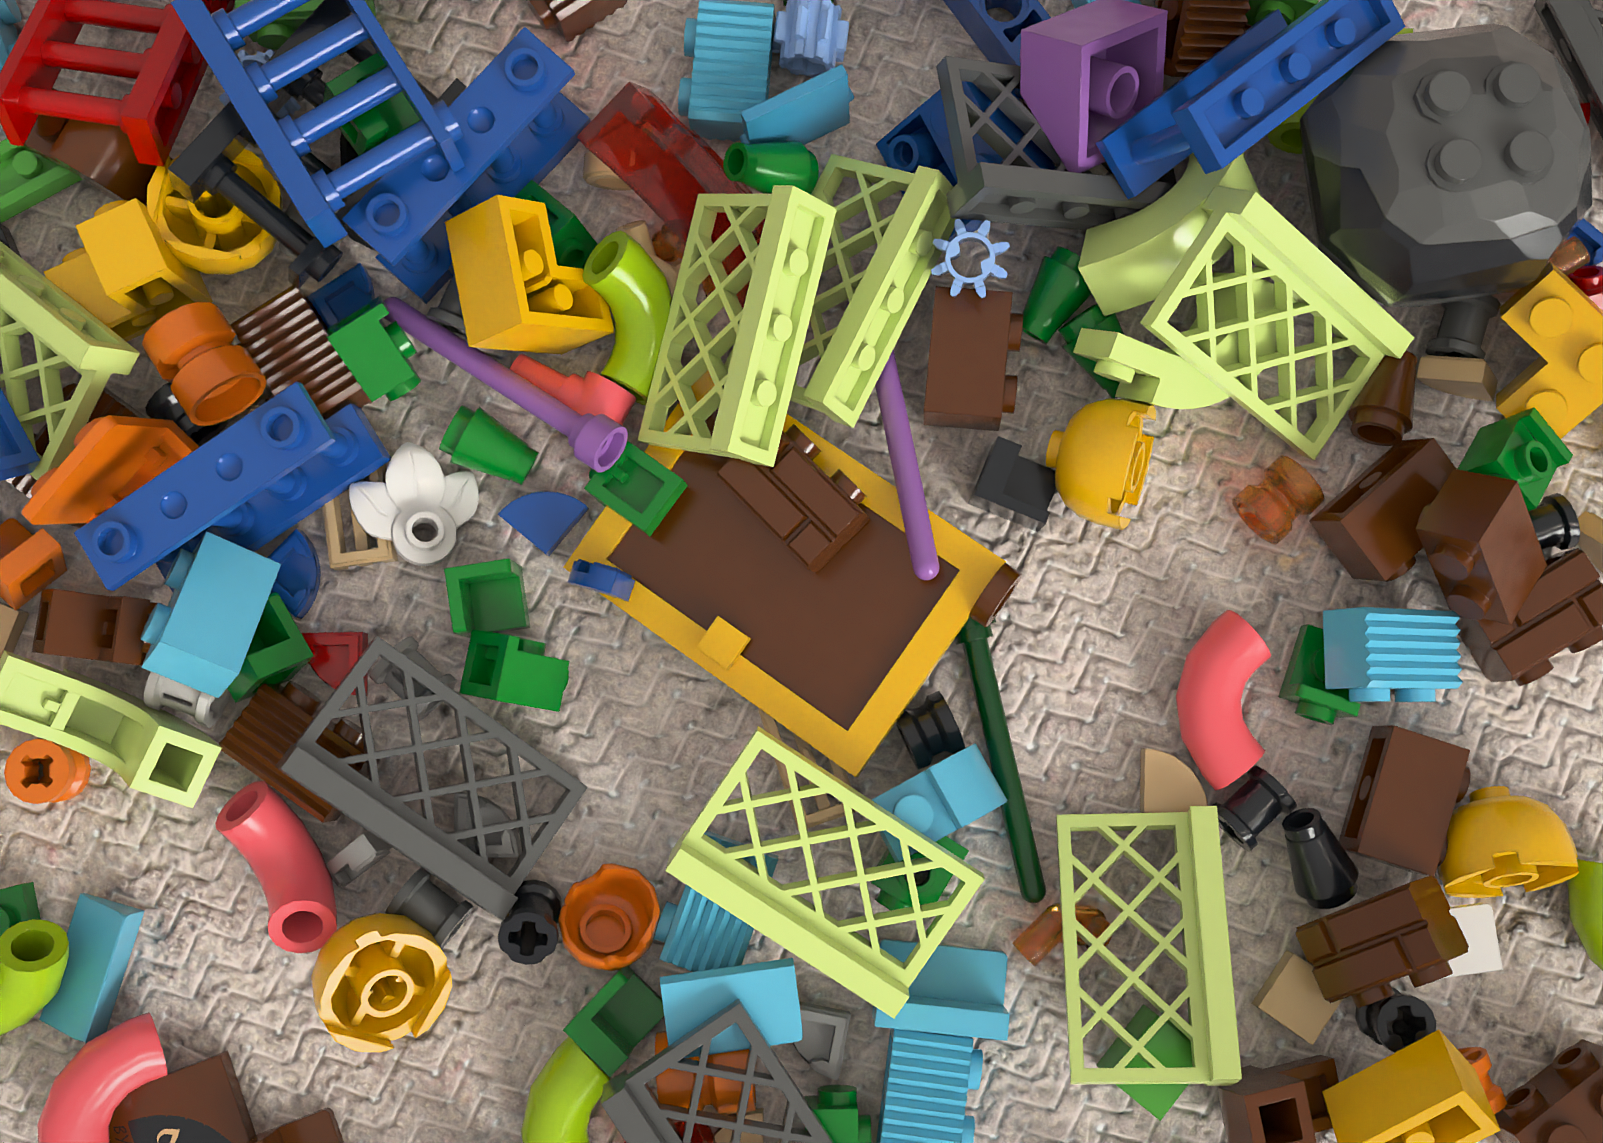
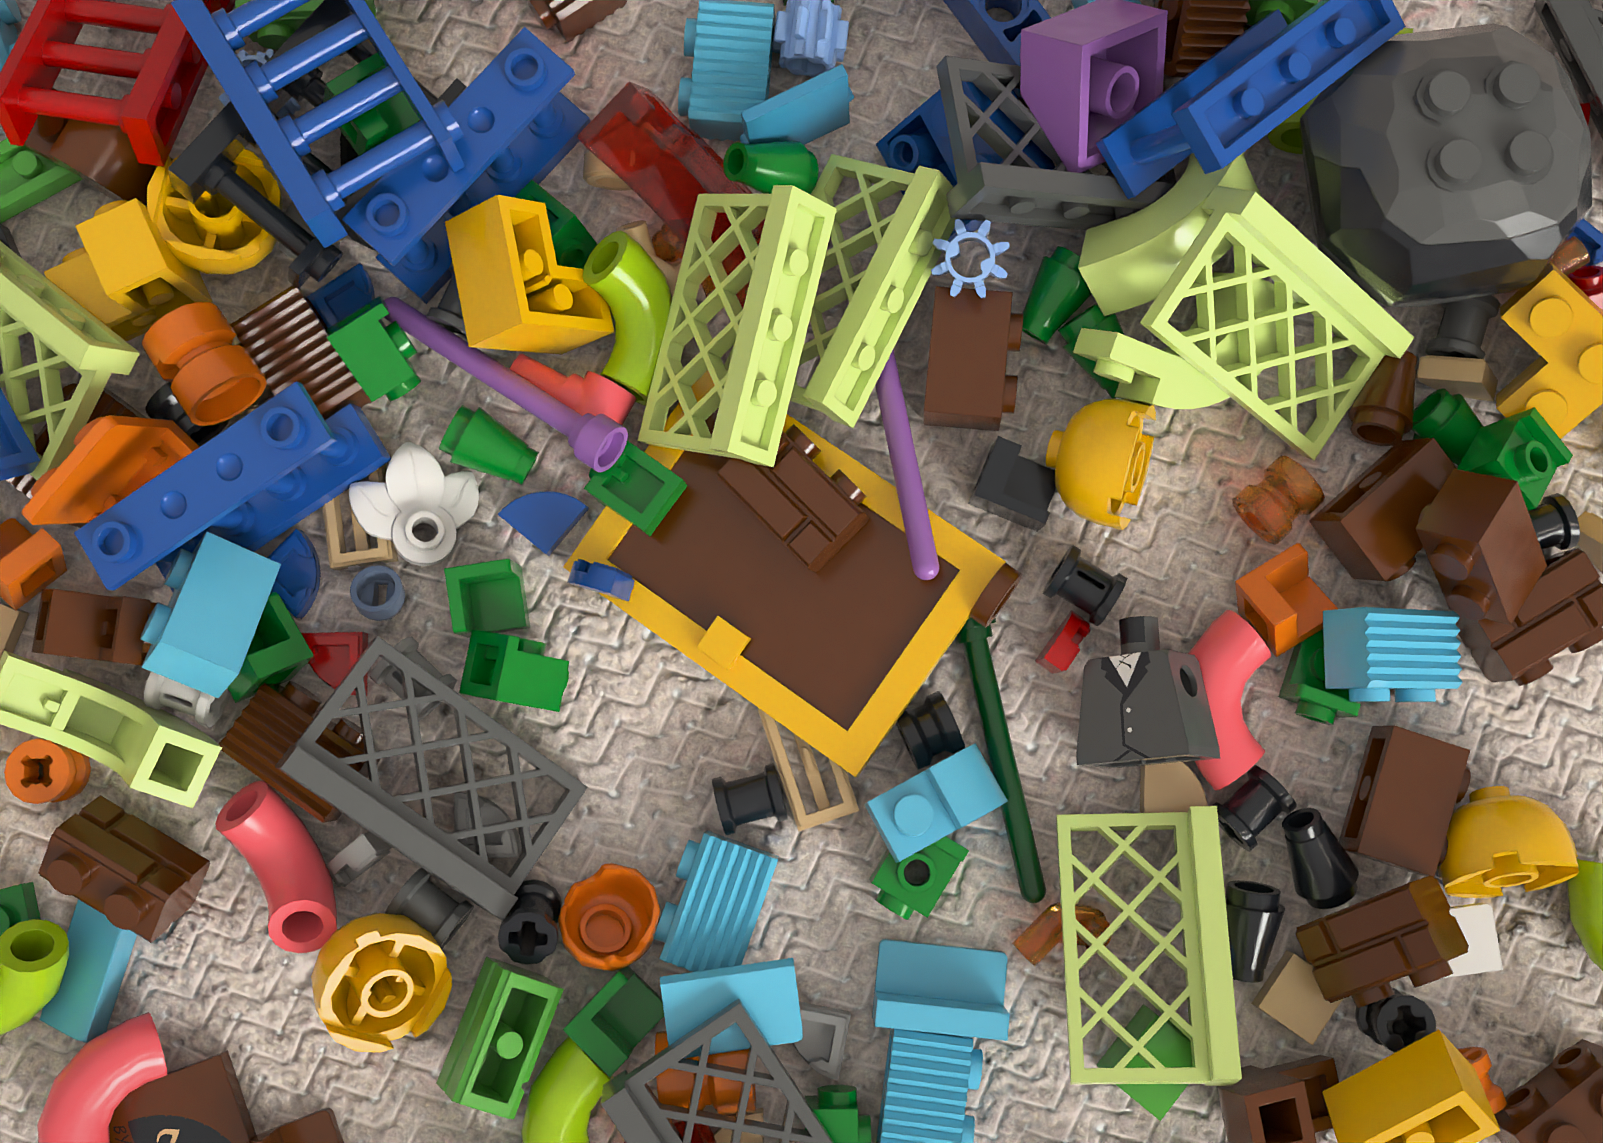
(123, 868): none -> reddish brown brick
(365, 593): none -> sand blue hinge
(499, 1038): none -> bright green brick
(749, 799): none -> black bush
(791, 919): yellowish green fence -> none
(1063, 645): none -> red tile
(1085, 585): none -> black bush
(1144, 704): none -> dark grey torso
(1252, 927): none -> black cone
(1282, 600): none -> orange panel
(1448, 421): none -> green cone

